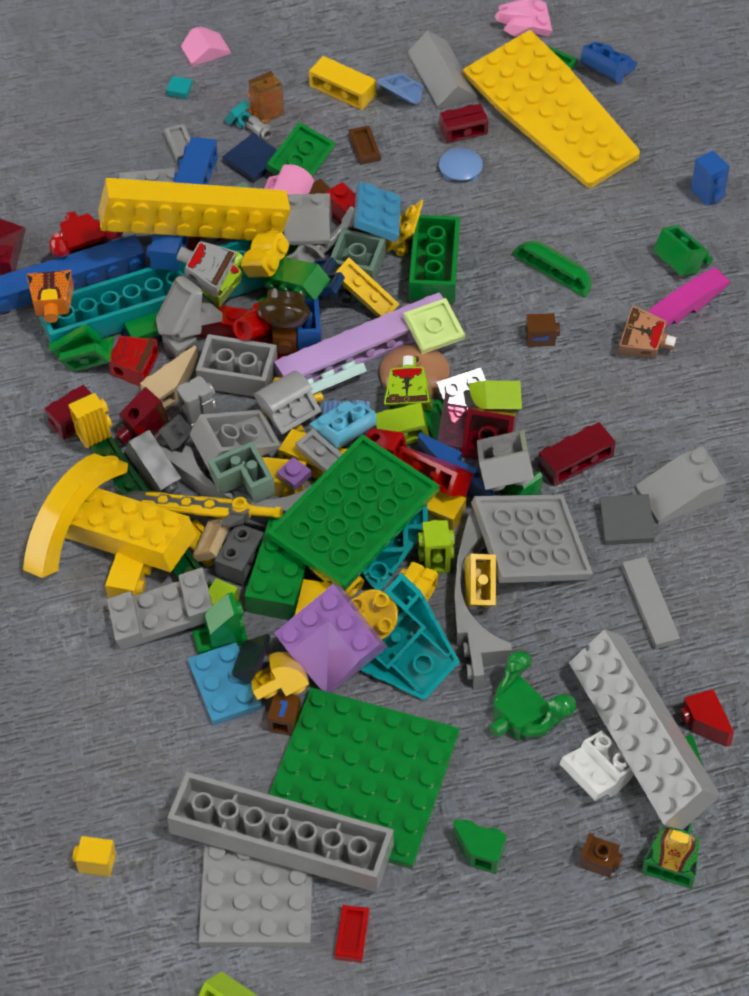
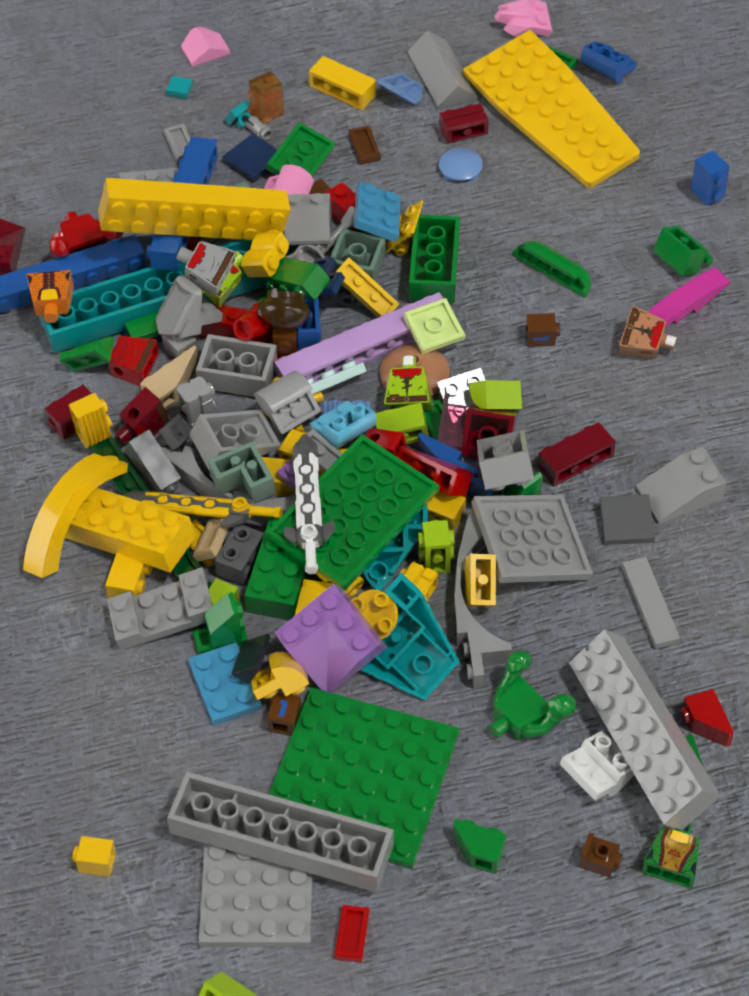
(78, 338): green tile -> none
(309, 525): none -> sword

